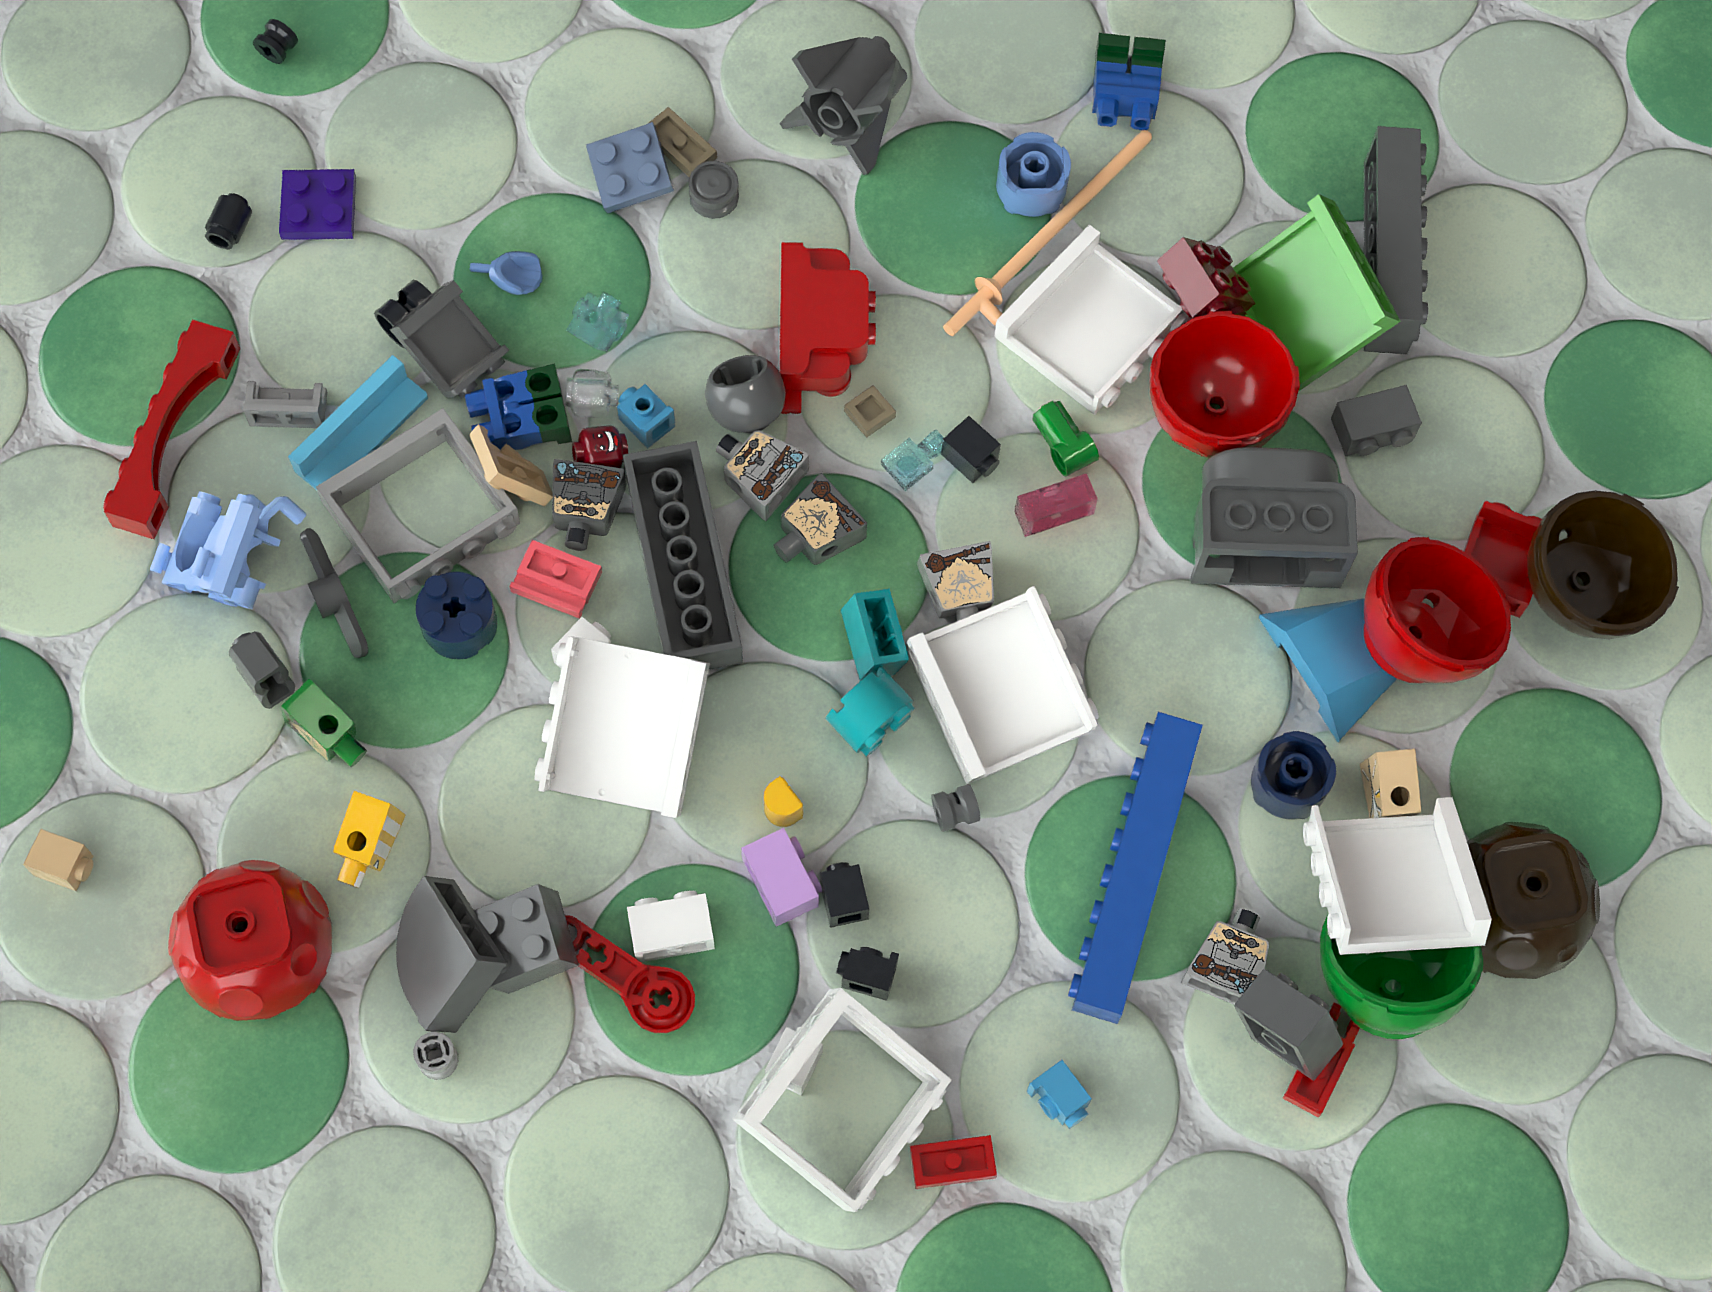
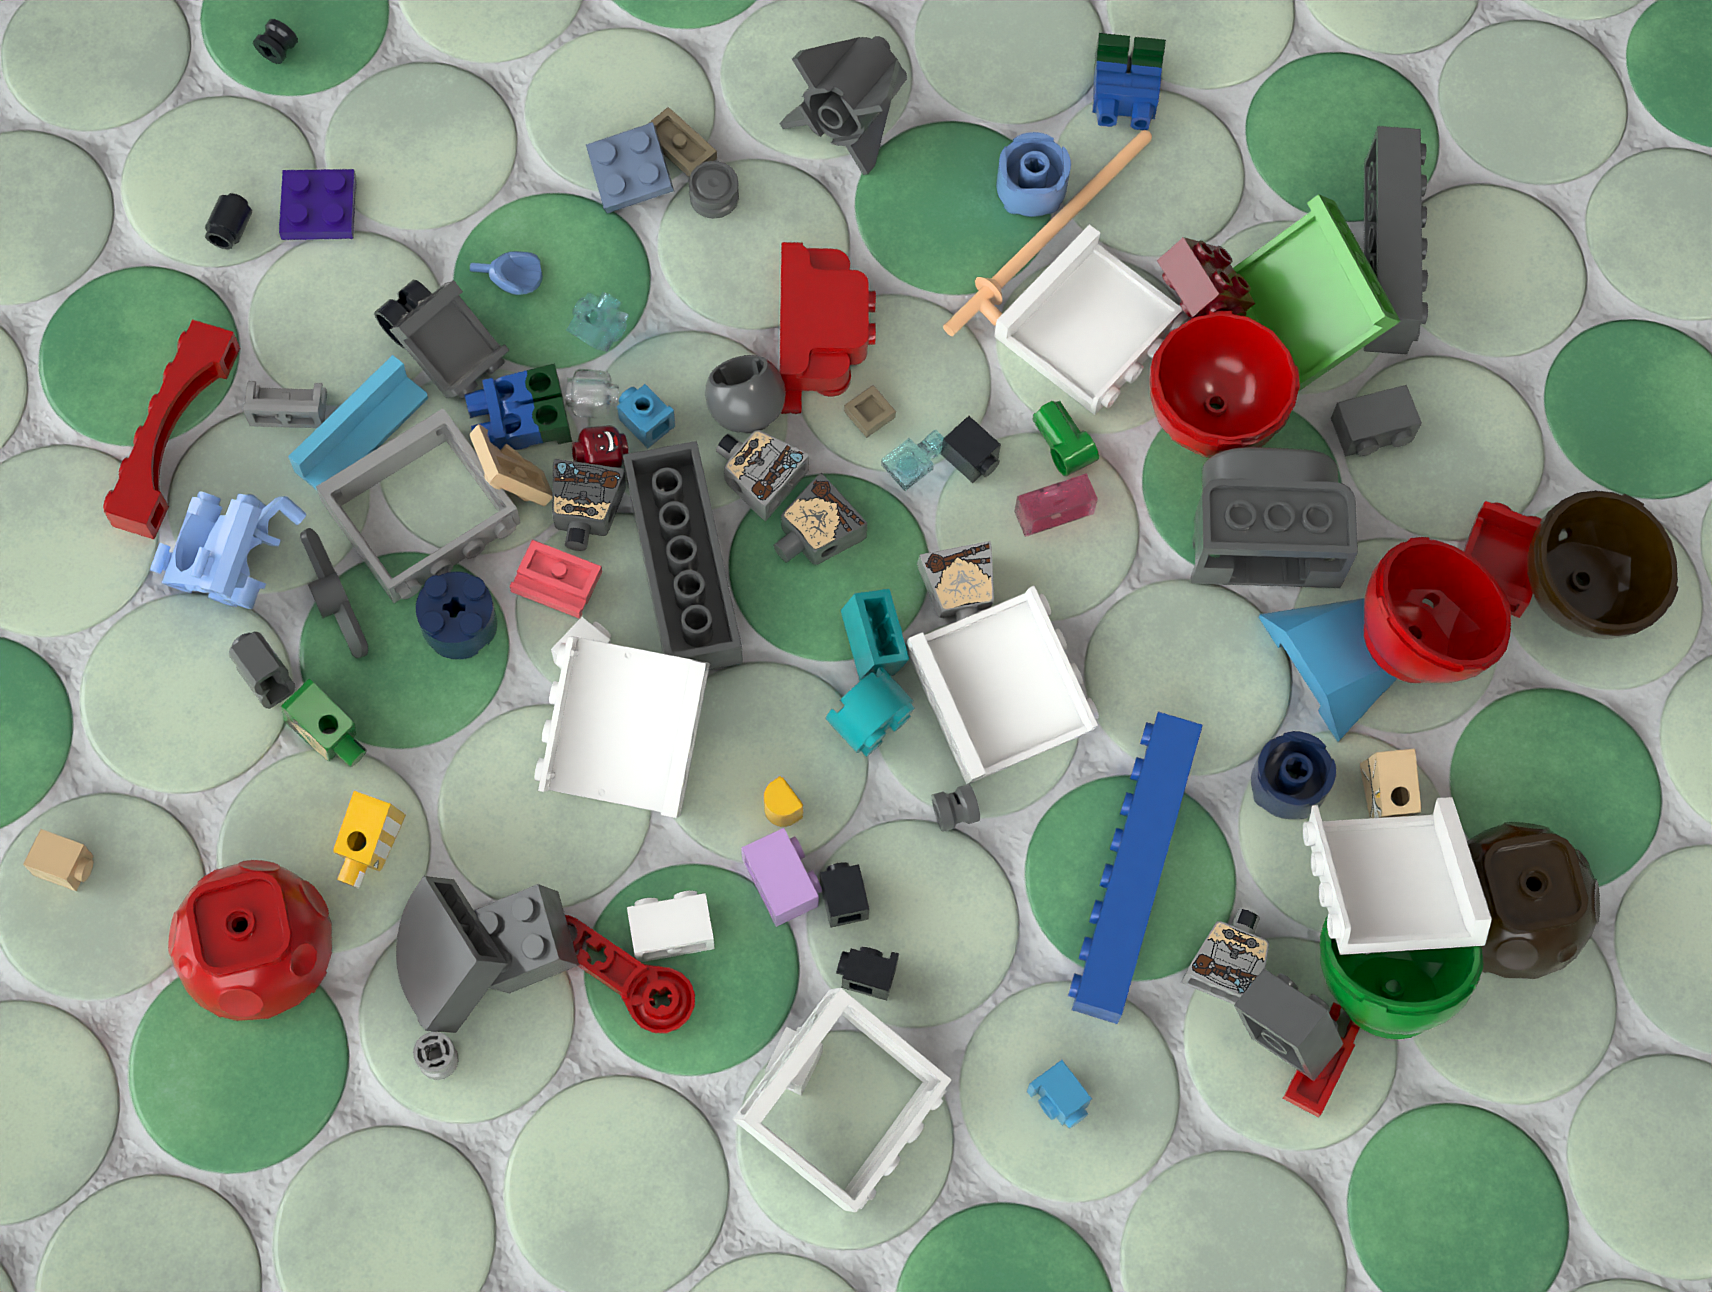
(953, 1162): red plate -> none

